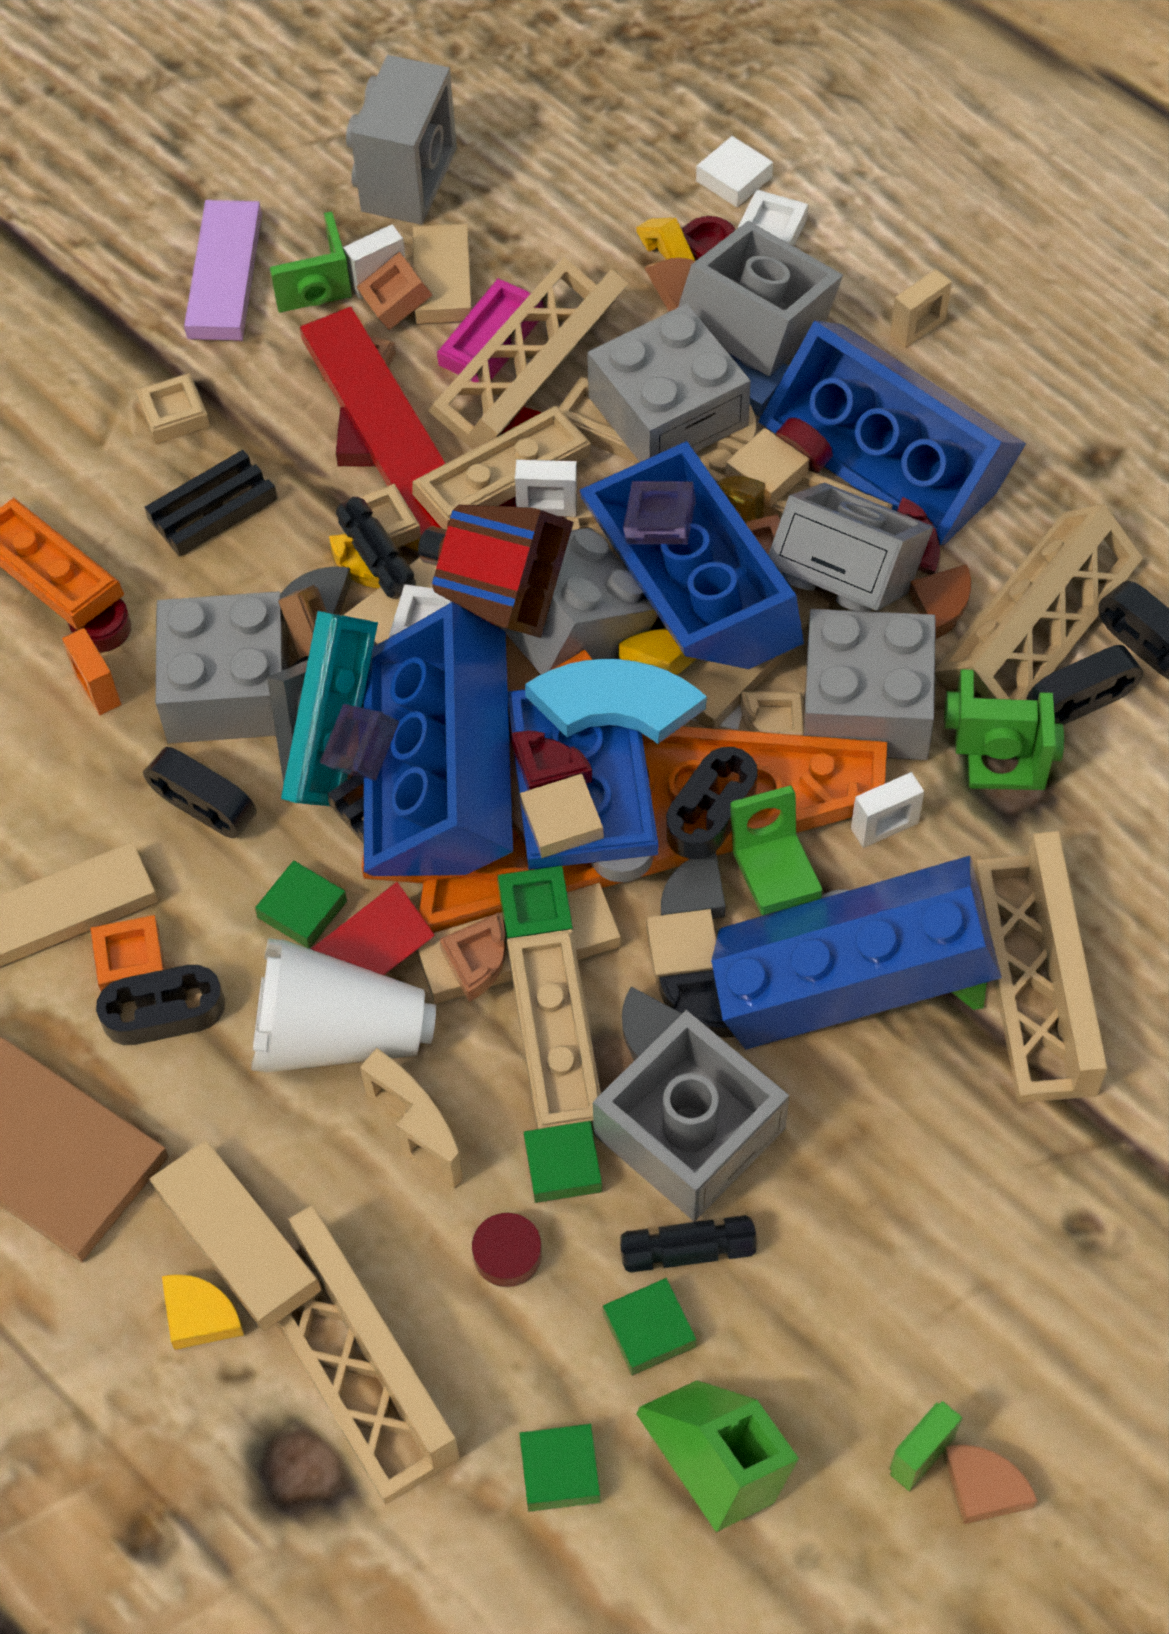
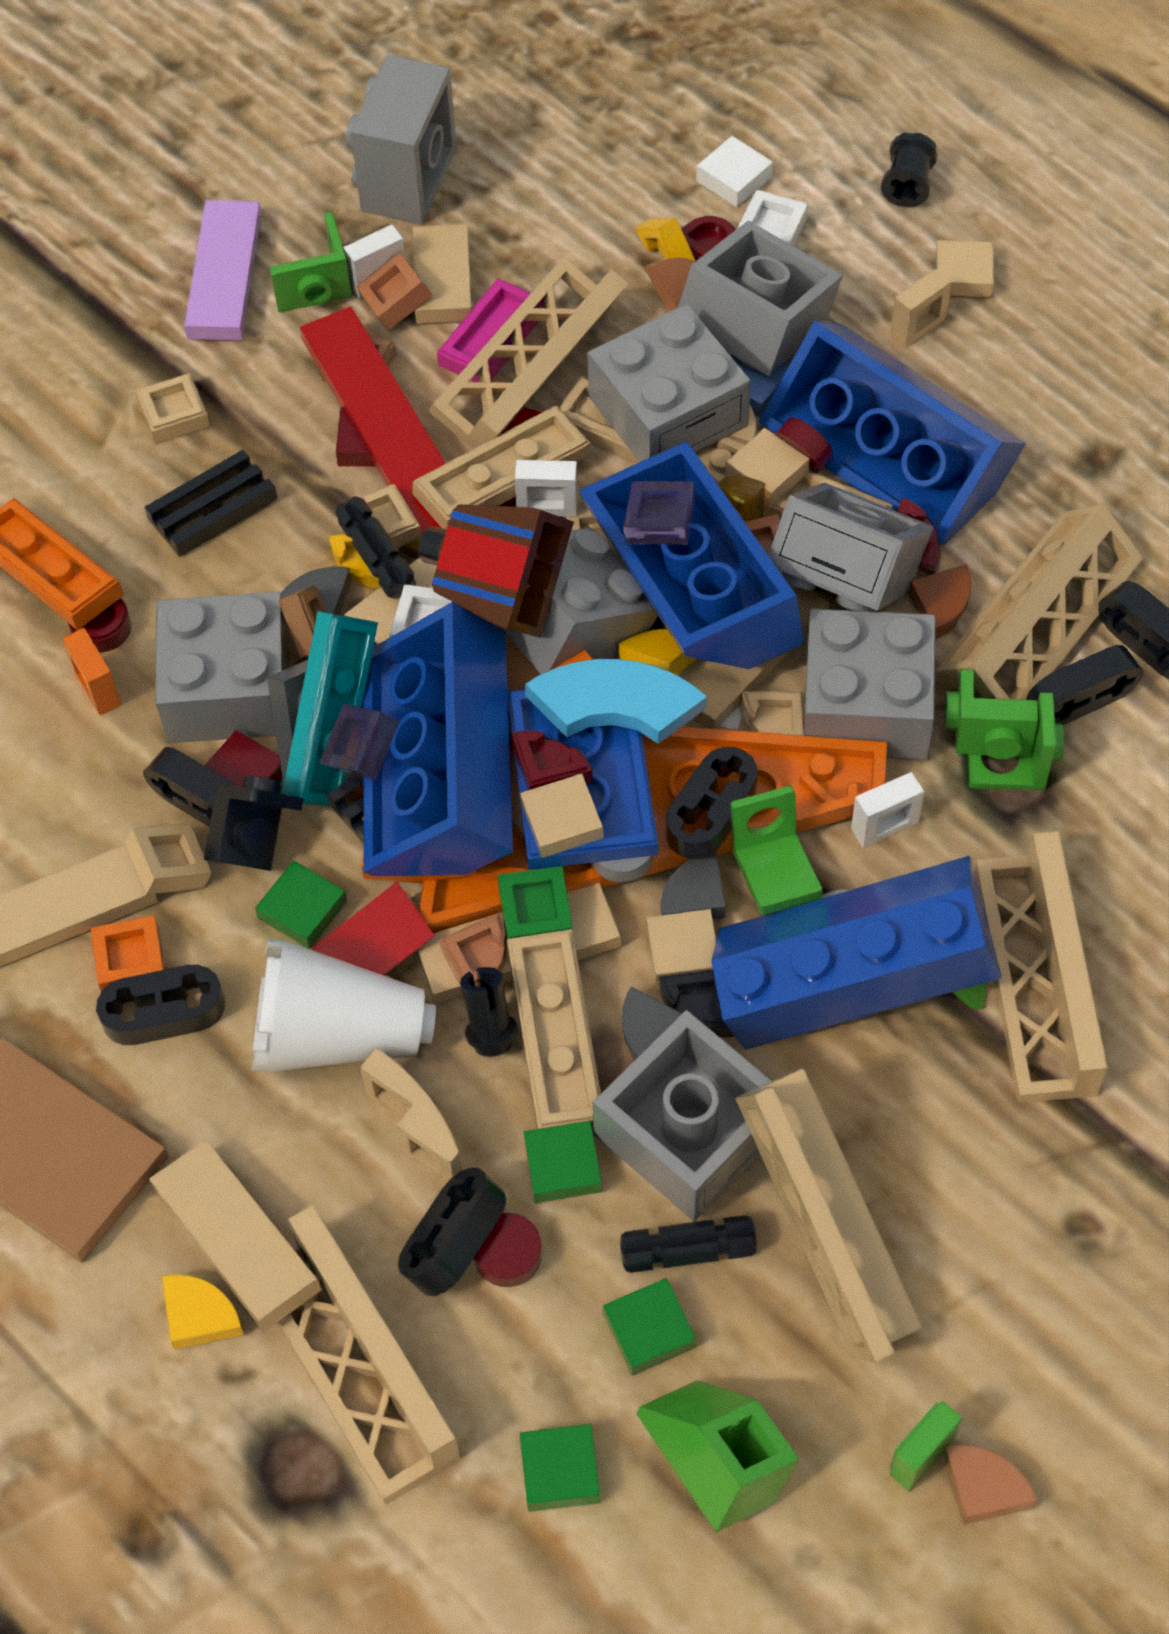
(168, 858): none -> tan tile
(244, 757): none -> dark red tile
(247, 822): none -> black bracket
(452, 1231): none -> black beam
(489, 1026): none -> black pin
(829, 1215): none -> tan fence
(907, 179): none -> black bush
(967, 266): none -> tan tile

